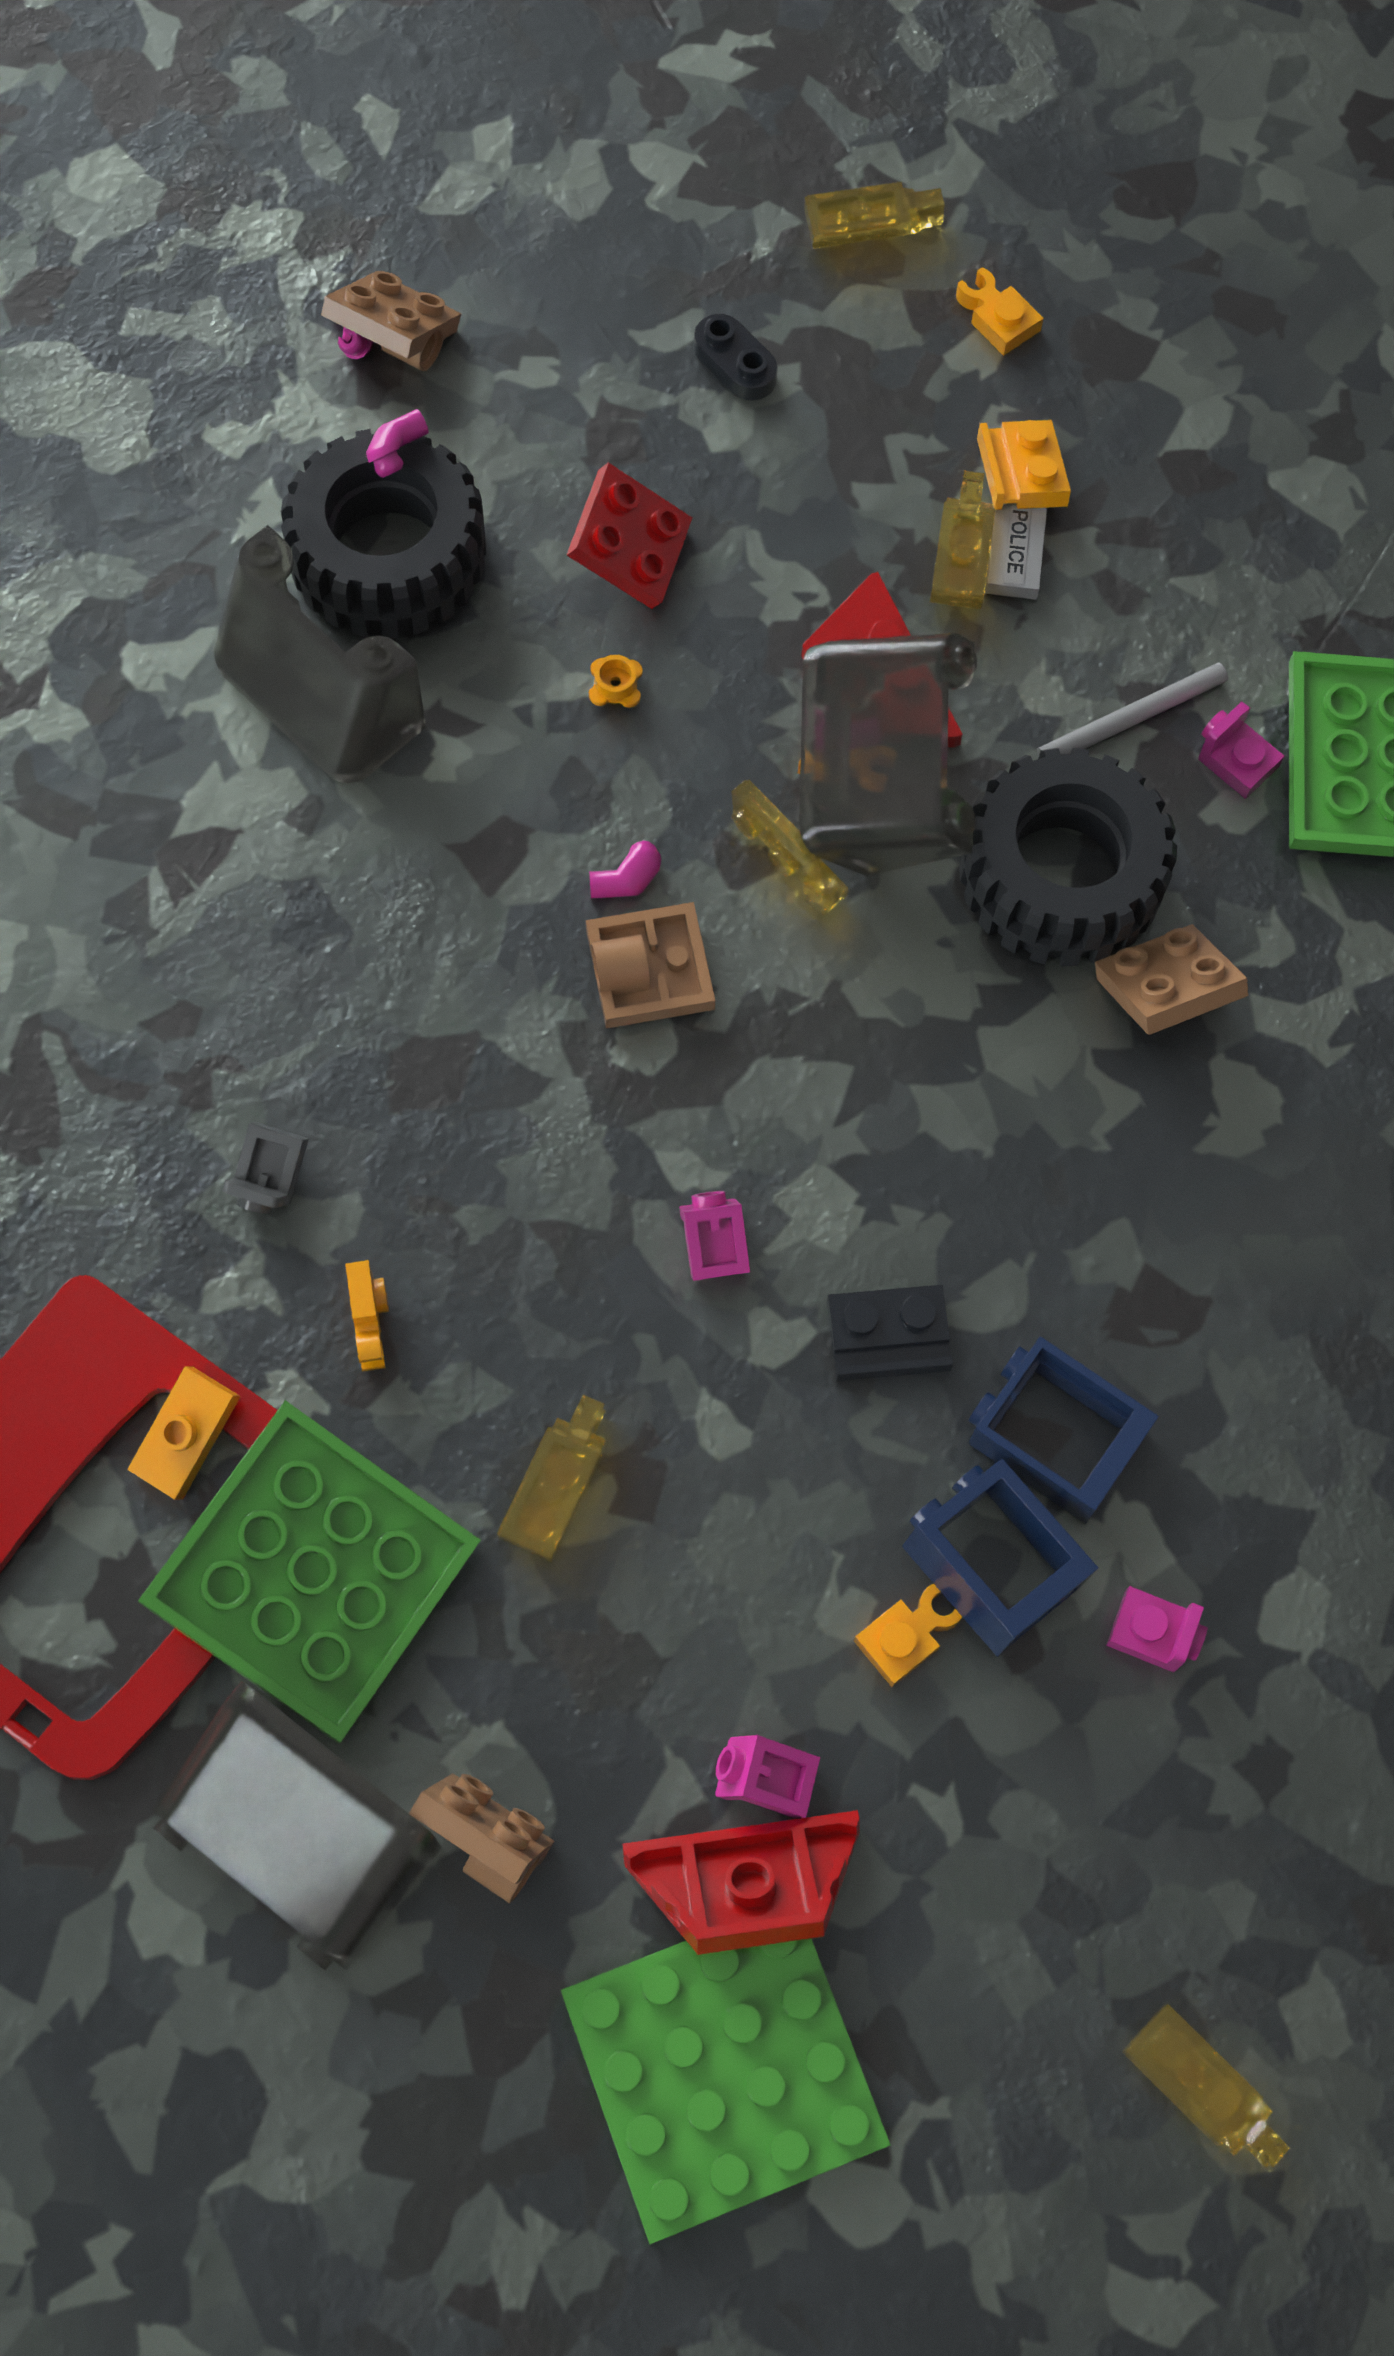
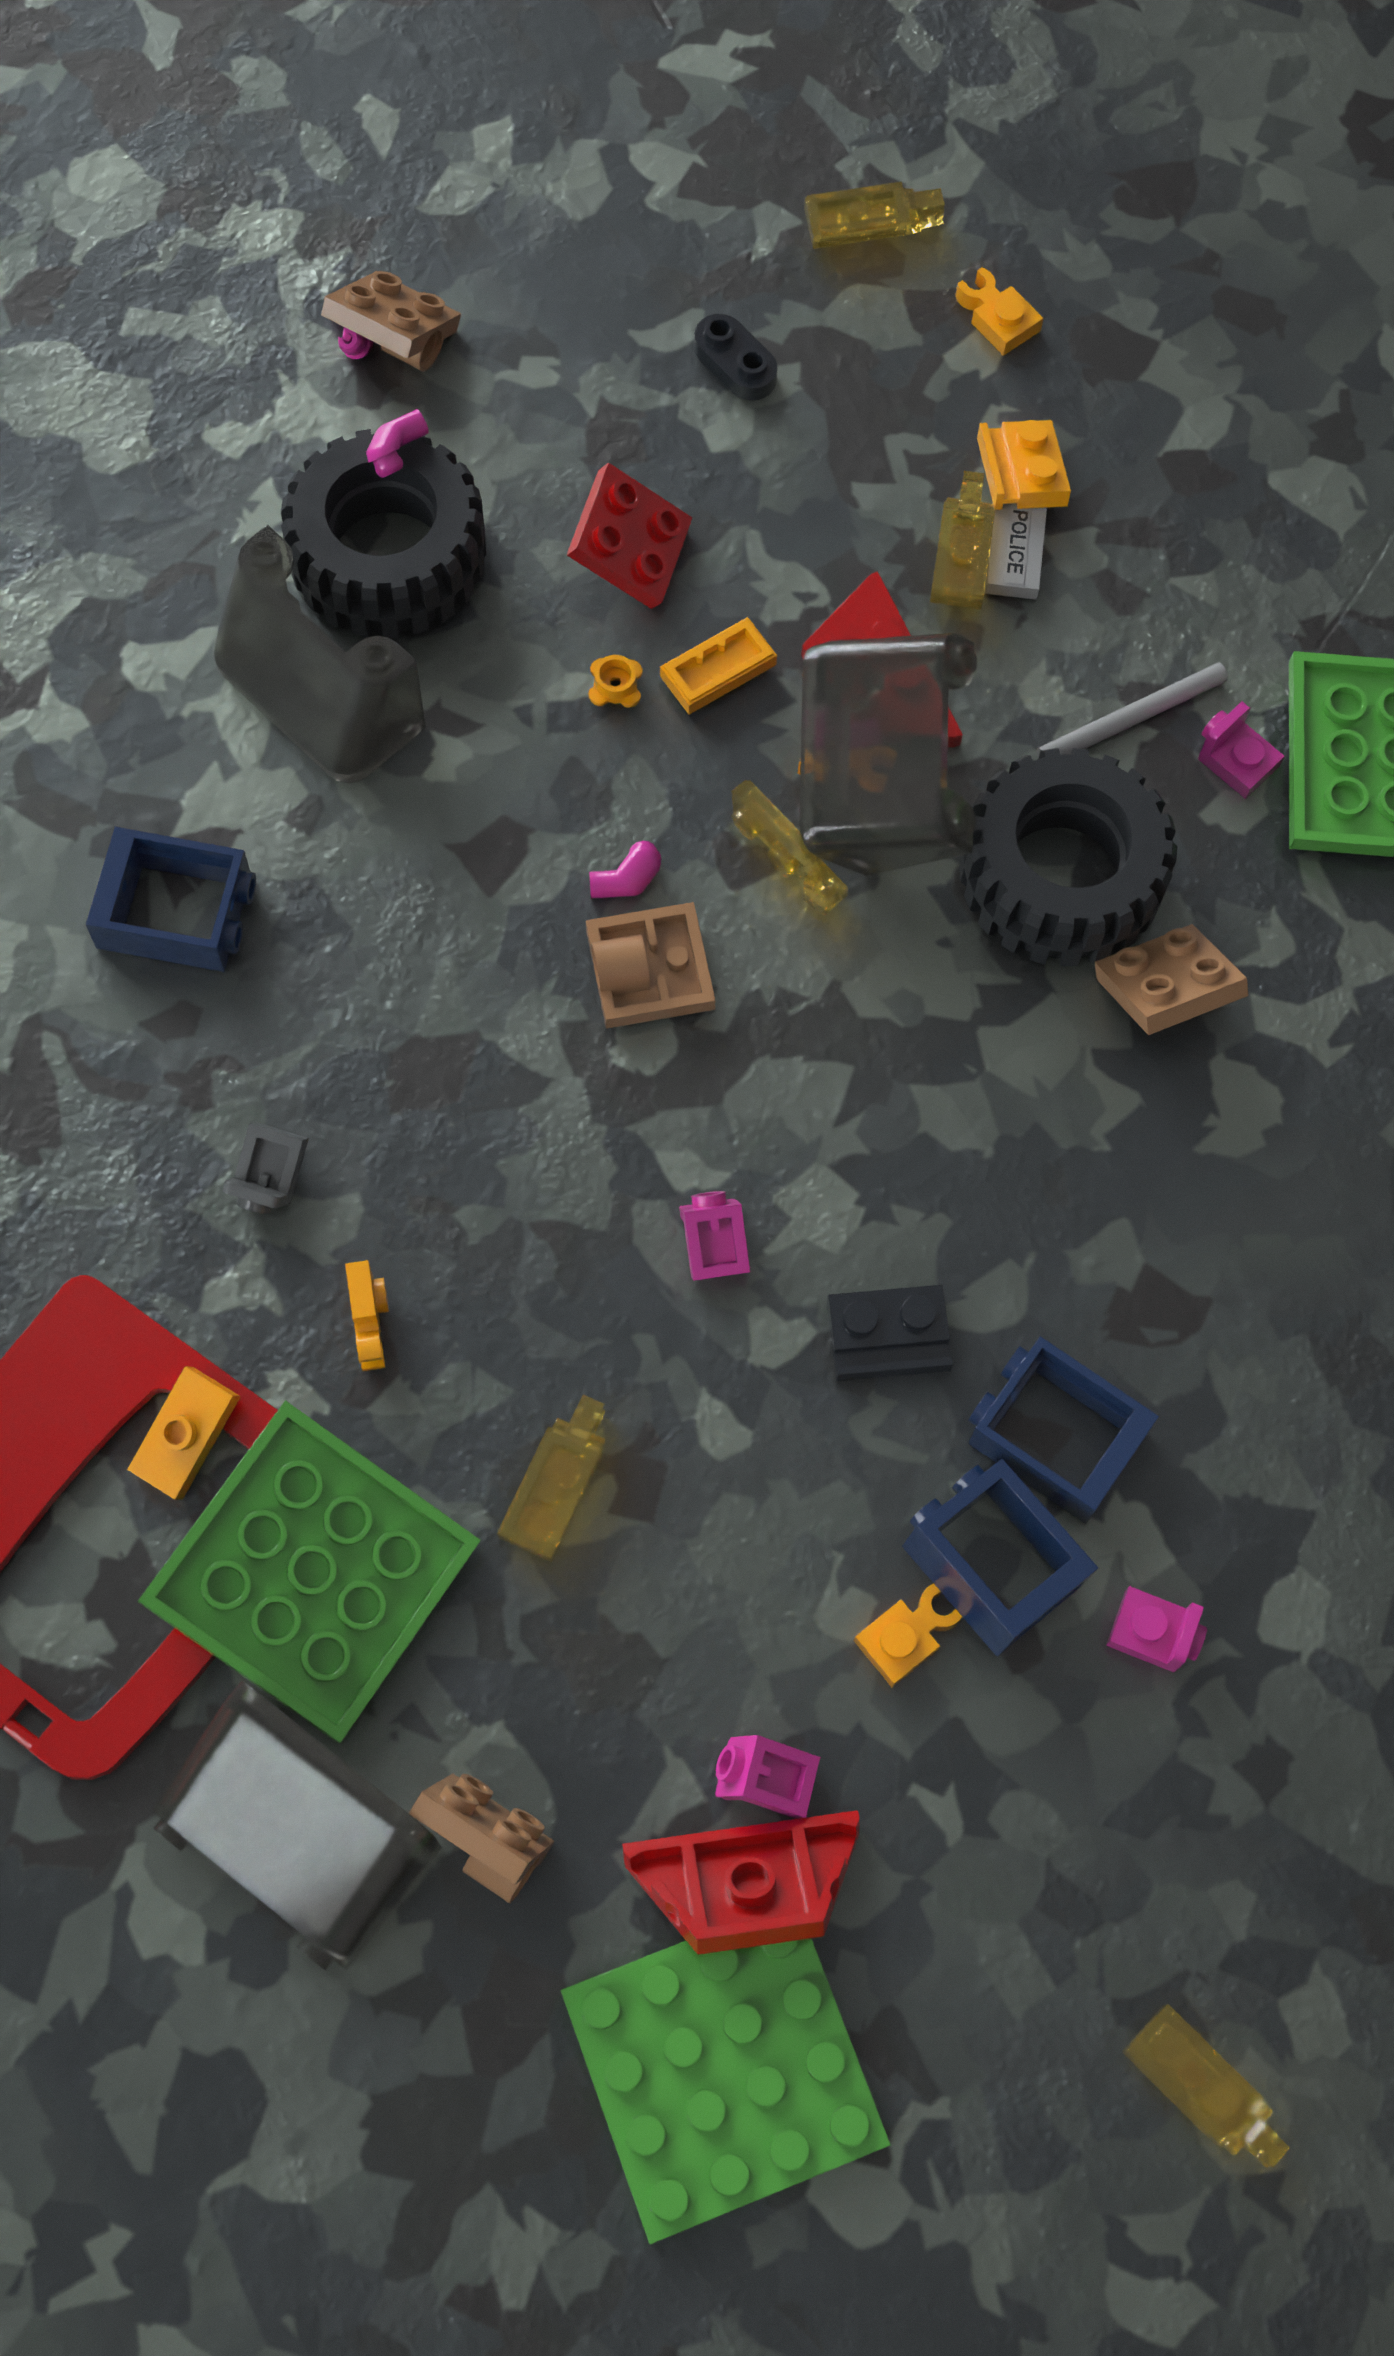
(118, 881): none -> dark blue window
(718, 665): none -> light orange plate

